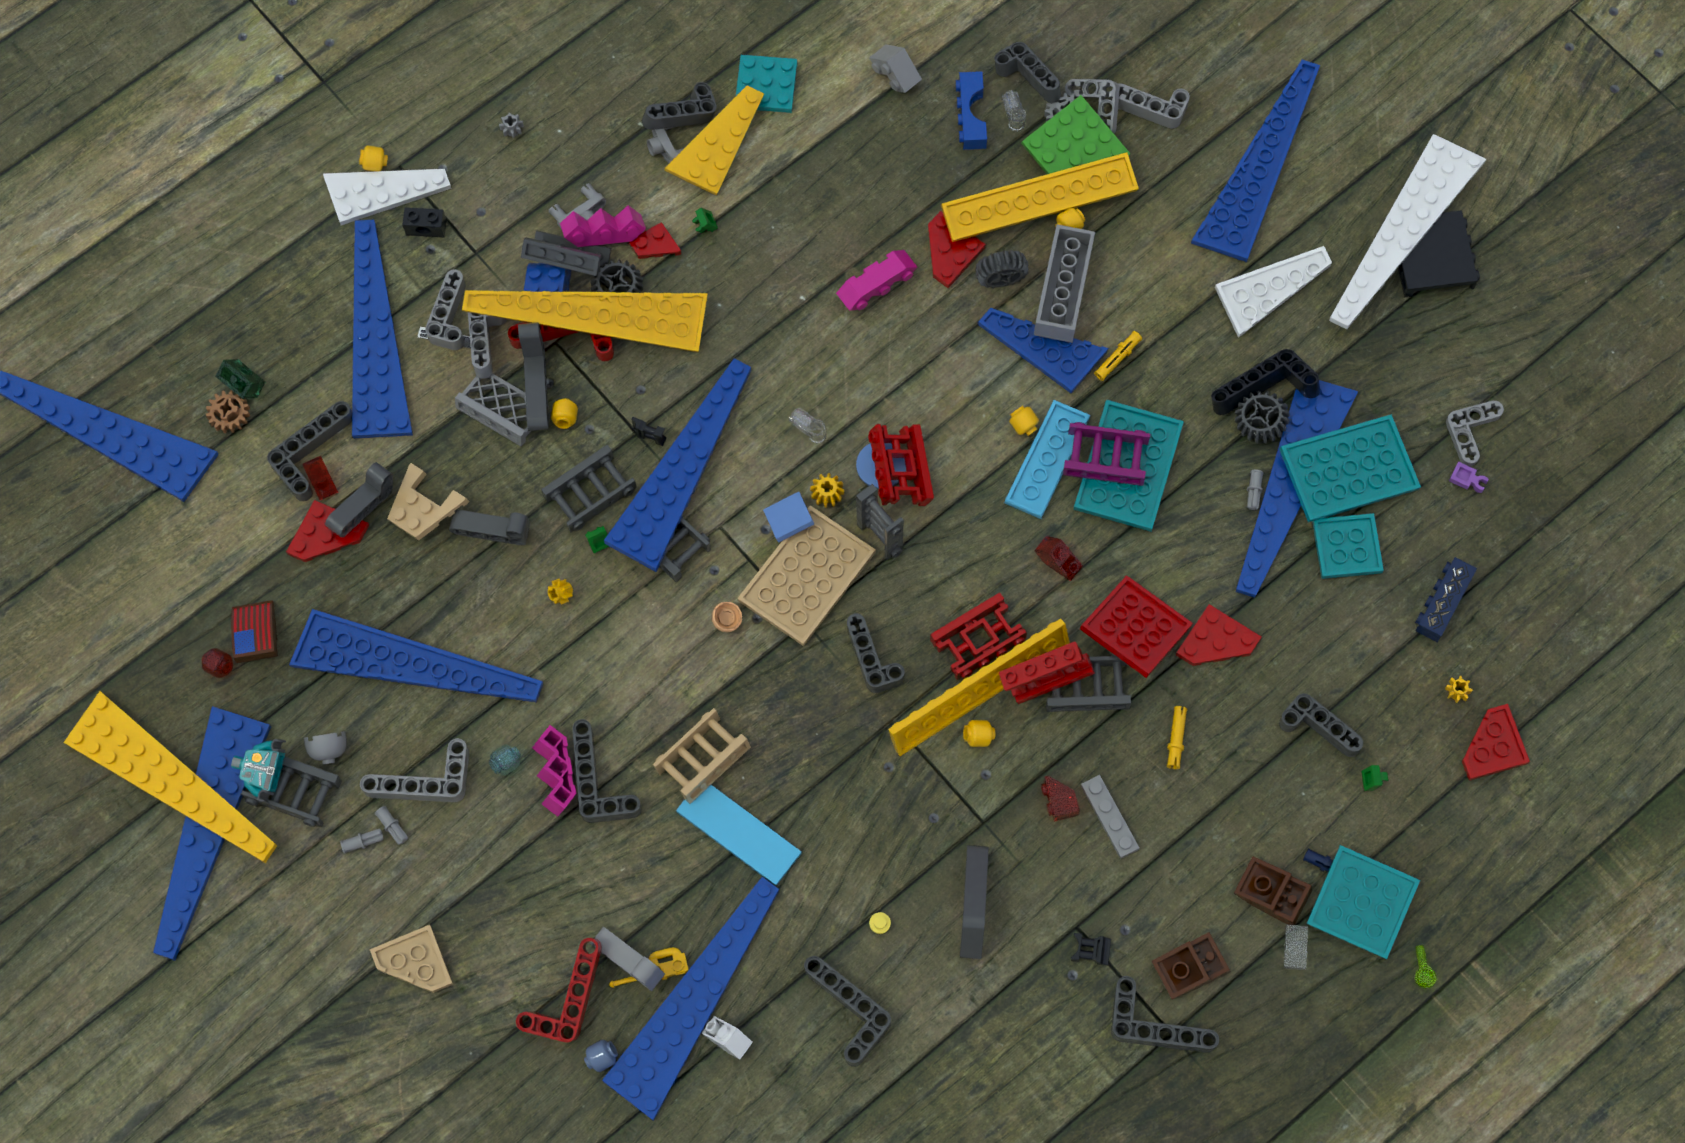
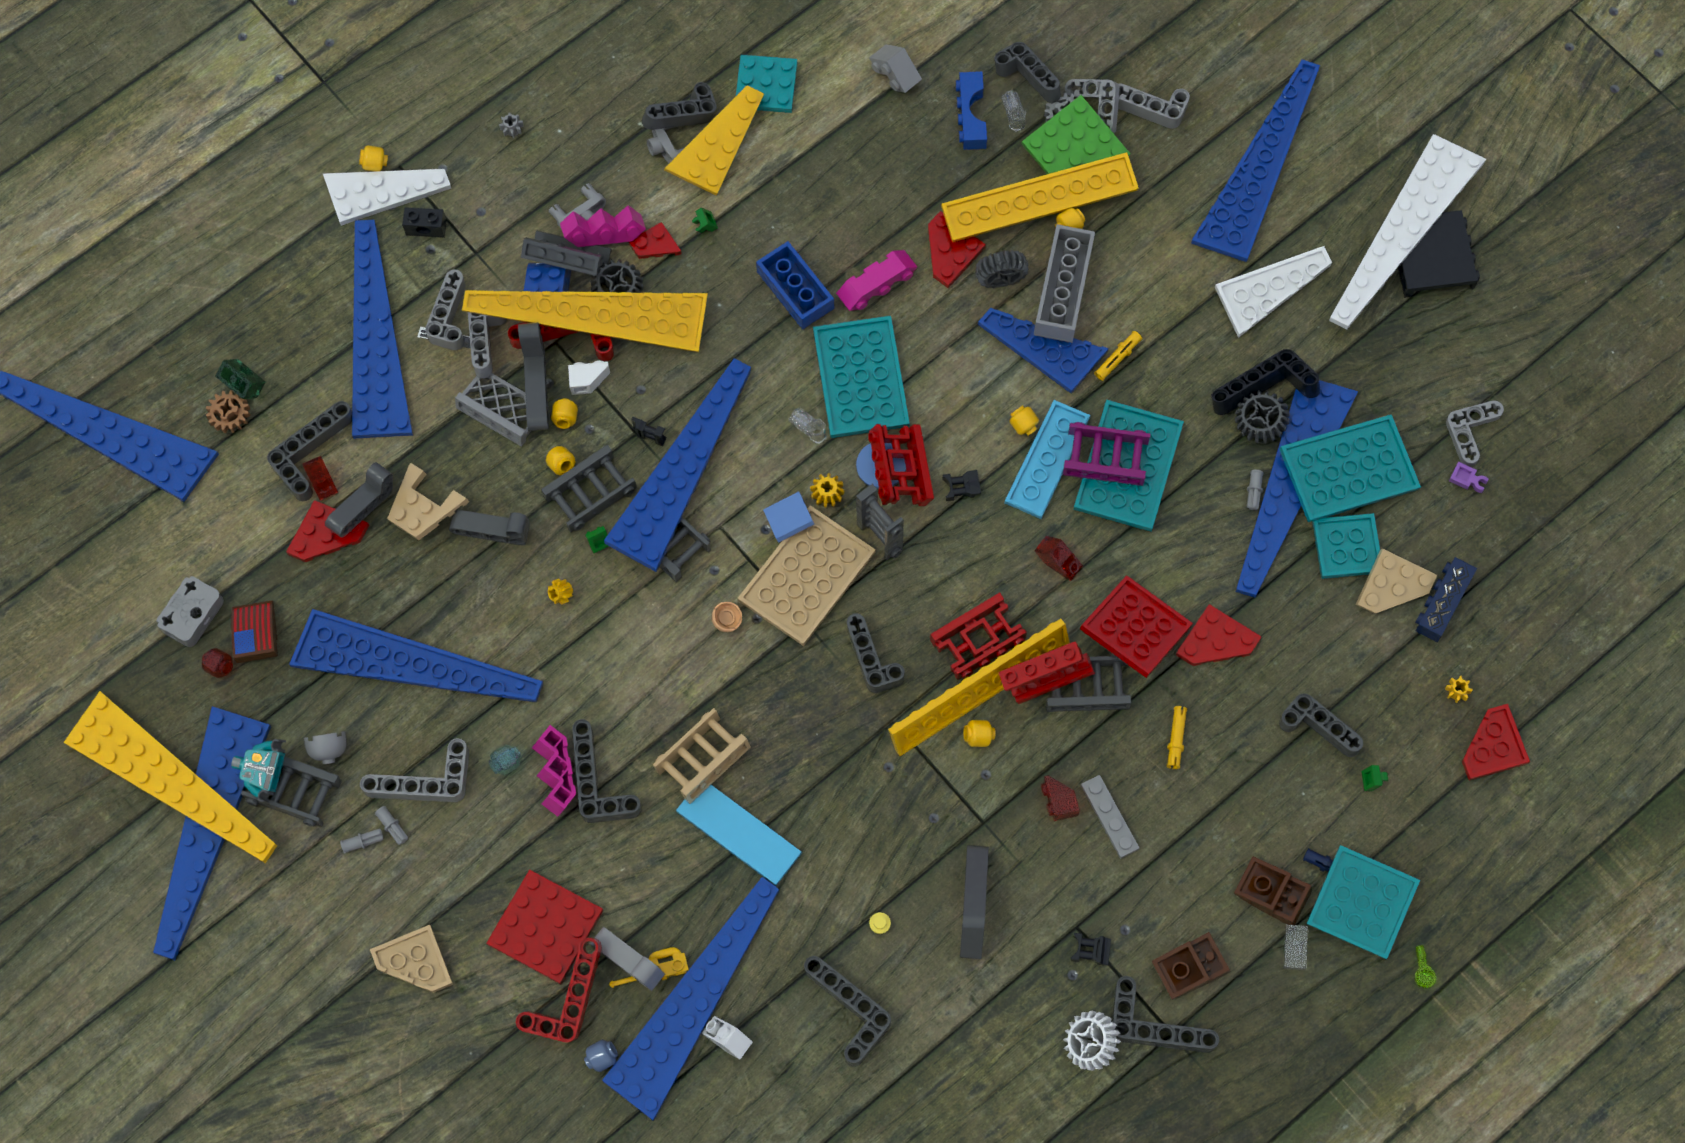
(184, 608): none -> light grey axle
(544, 926): none -> red plate
(560, 460): none -> yellow head
(587, 377): none -> white slope
(795, 285): none -> blue brick
(860, 376): none -> teal plate
(970, 481): none -> black piece
(1082, 1049): none -> white gear
(1394, 583): none -> tan plate

